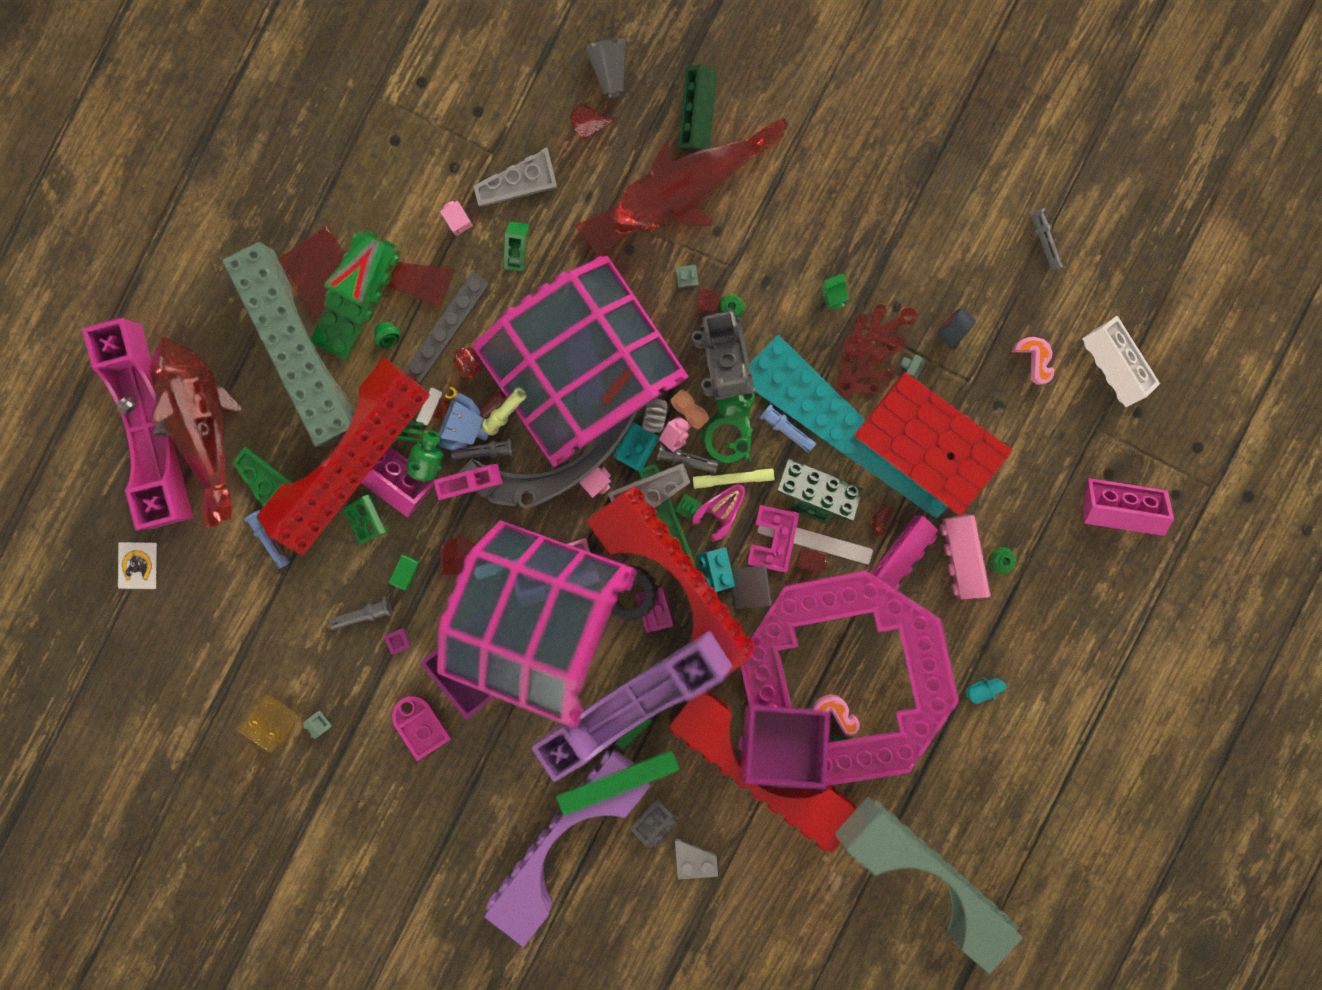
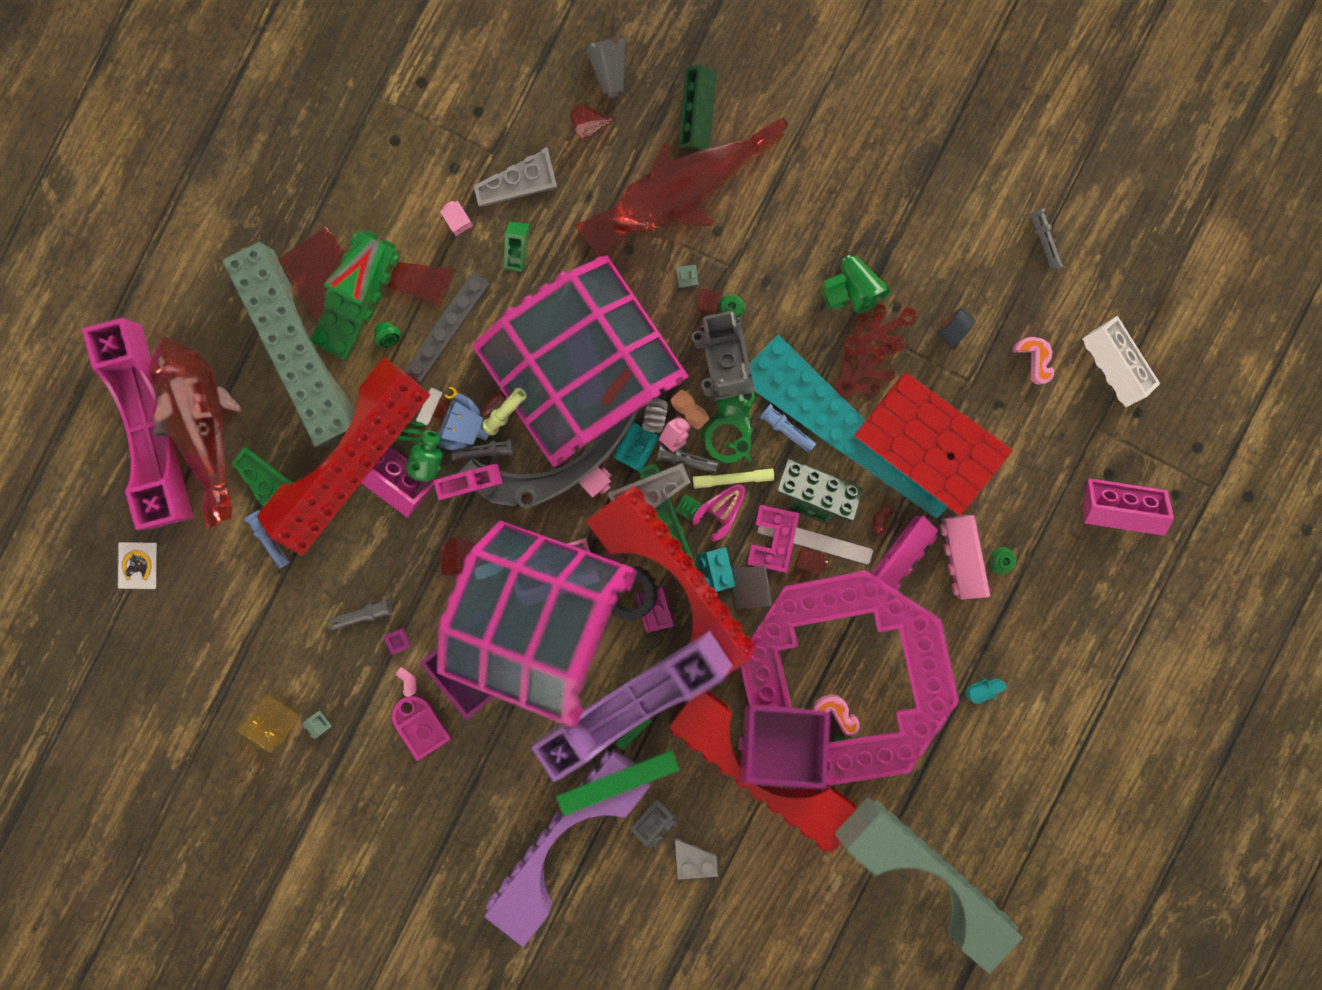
(126, 405): flat silver plate -> none
(362, 531): green piece -> none
(405, 572): green piece -> none
(410, 684): none -> bright pink arm
(467, 362): clear red head -> none
(862, 284): none -> green cone
(913, 367): sand green tile -> none

